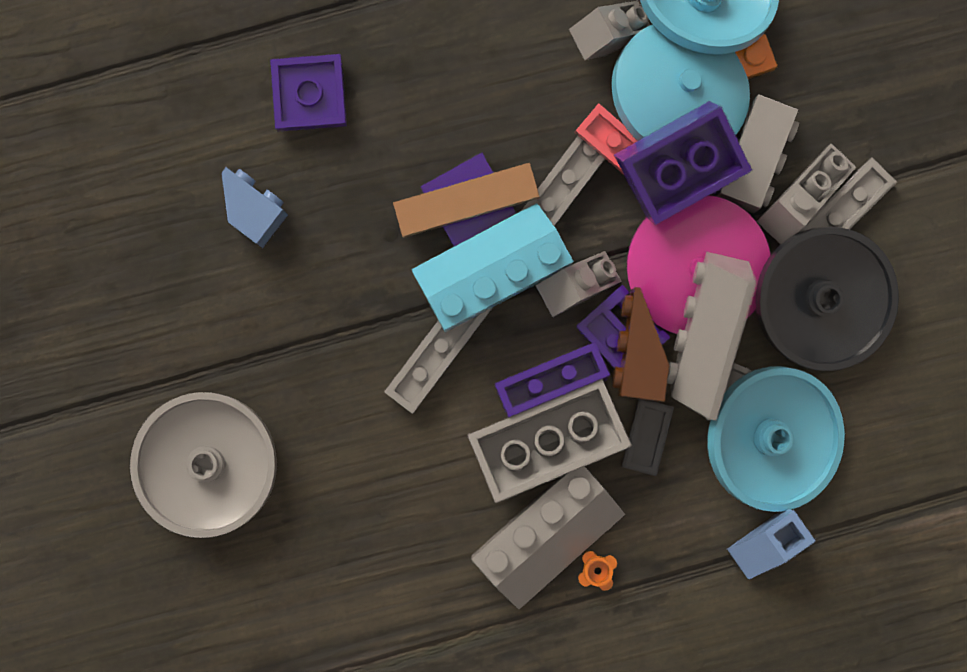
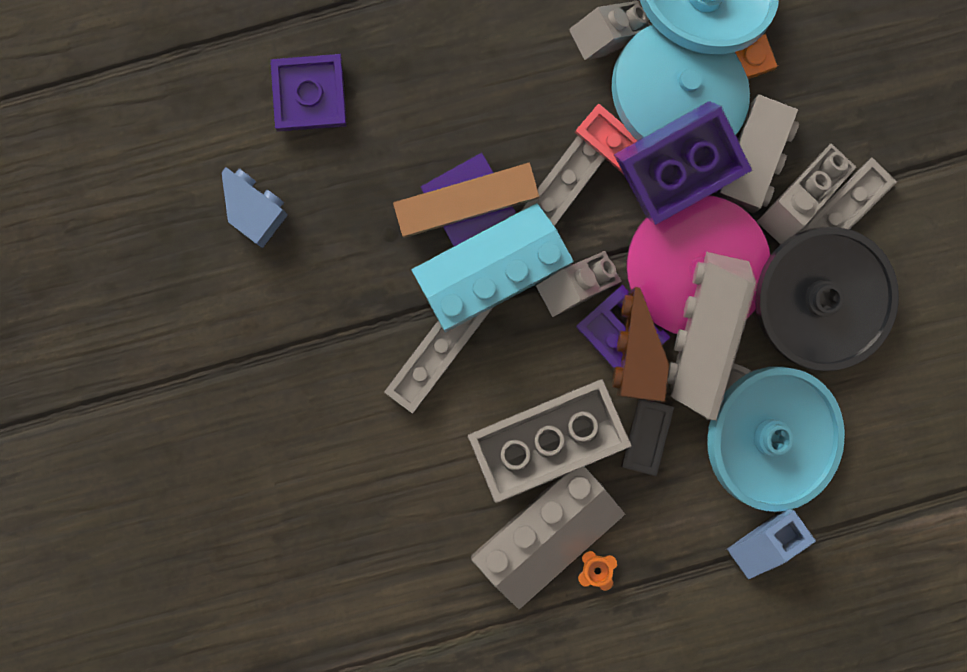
(203, 464): light grey dish -> none
(552, 379): dark purple brick -> none

